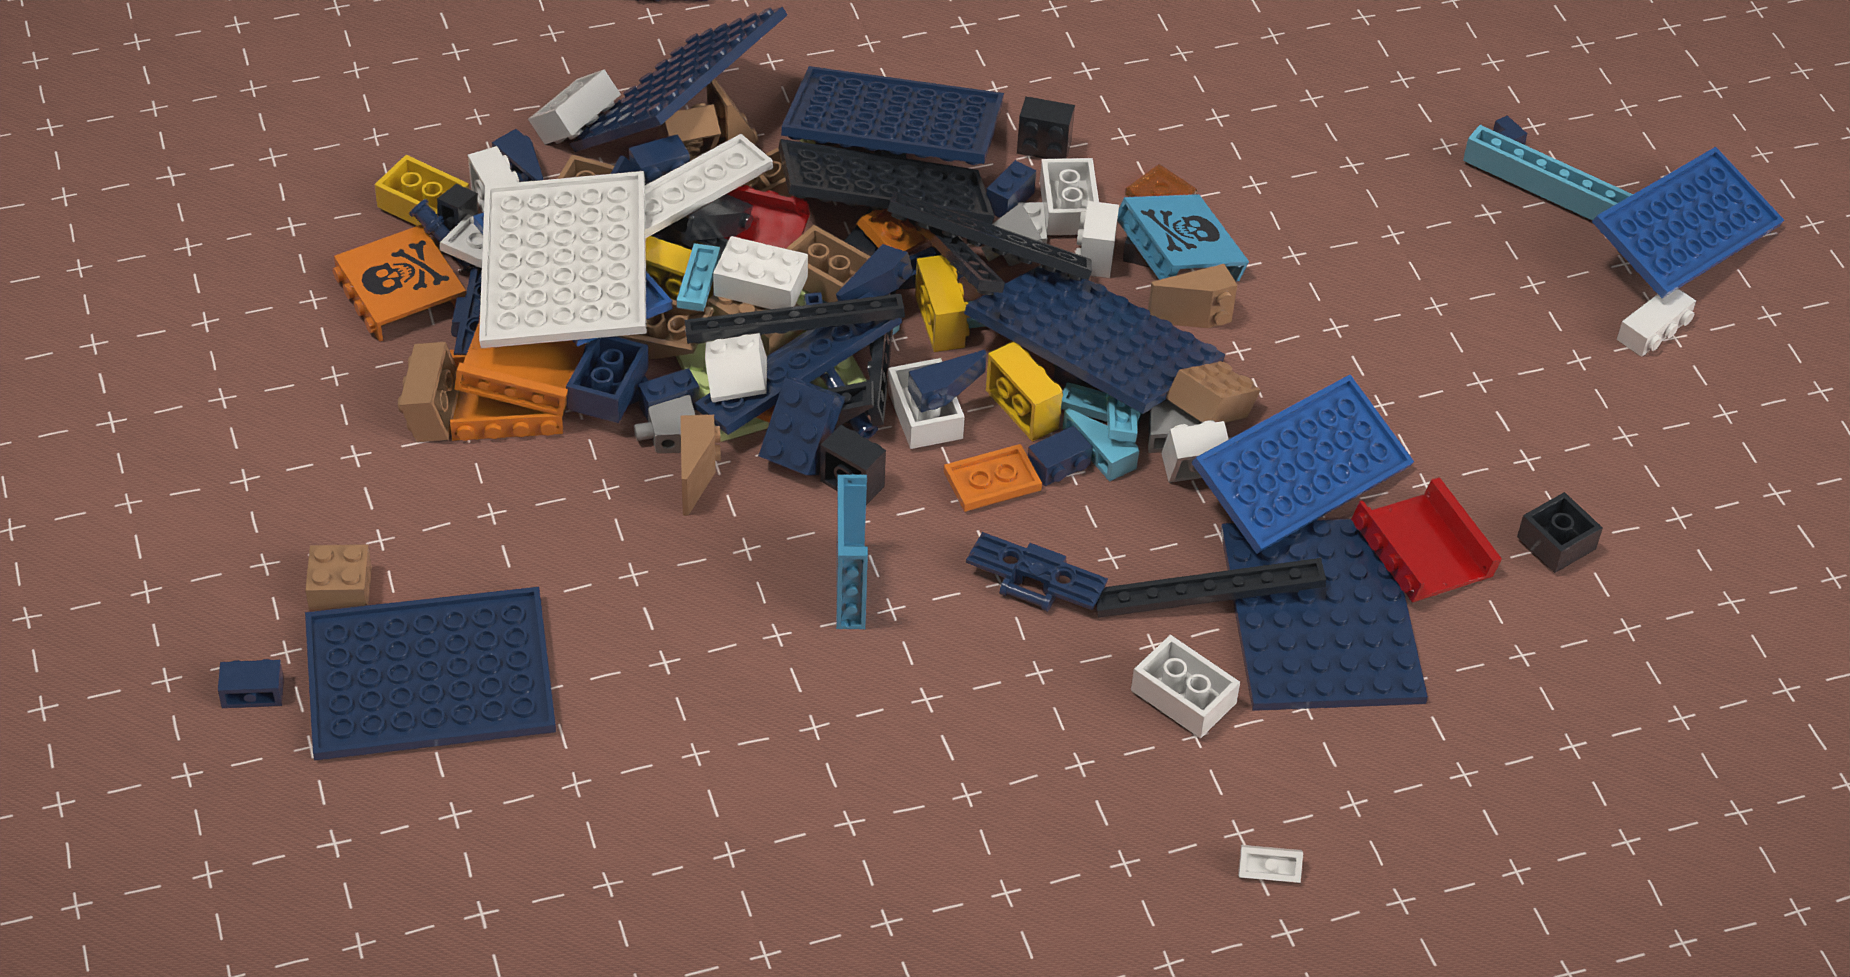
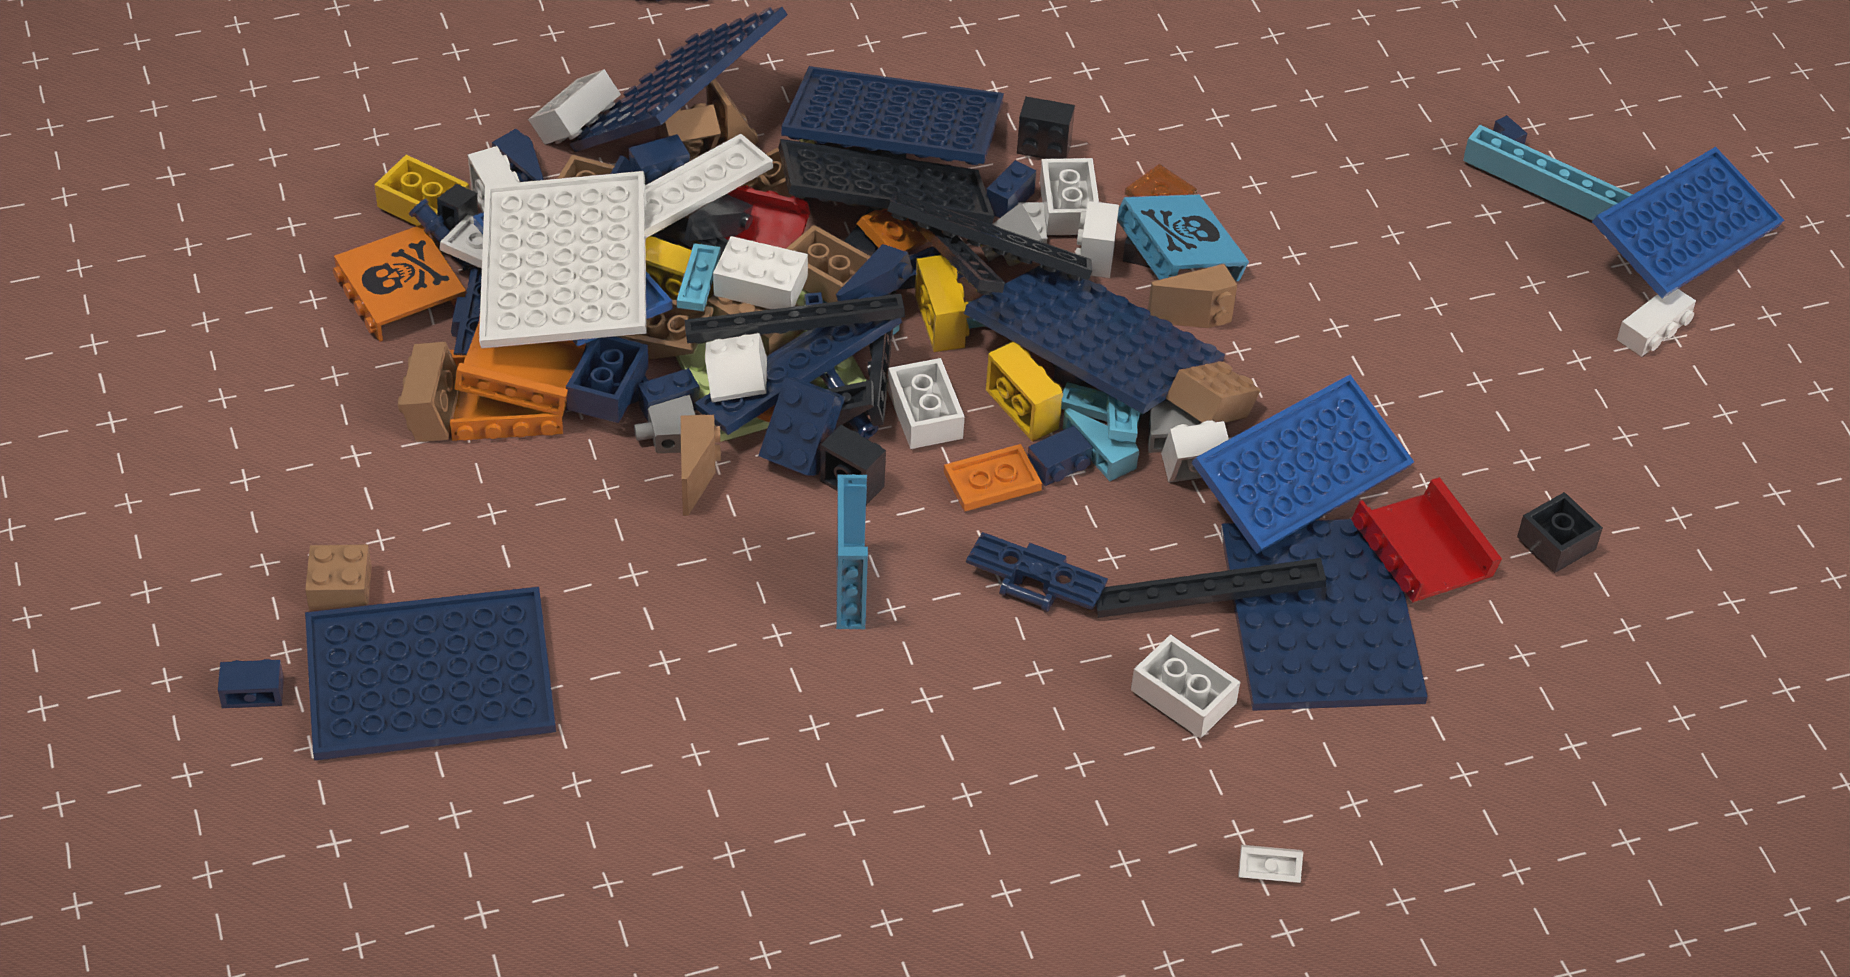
(942, 382): dark blue slope -> none

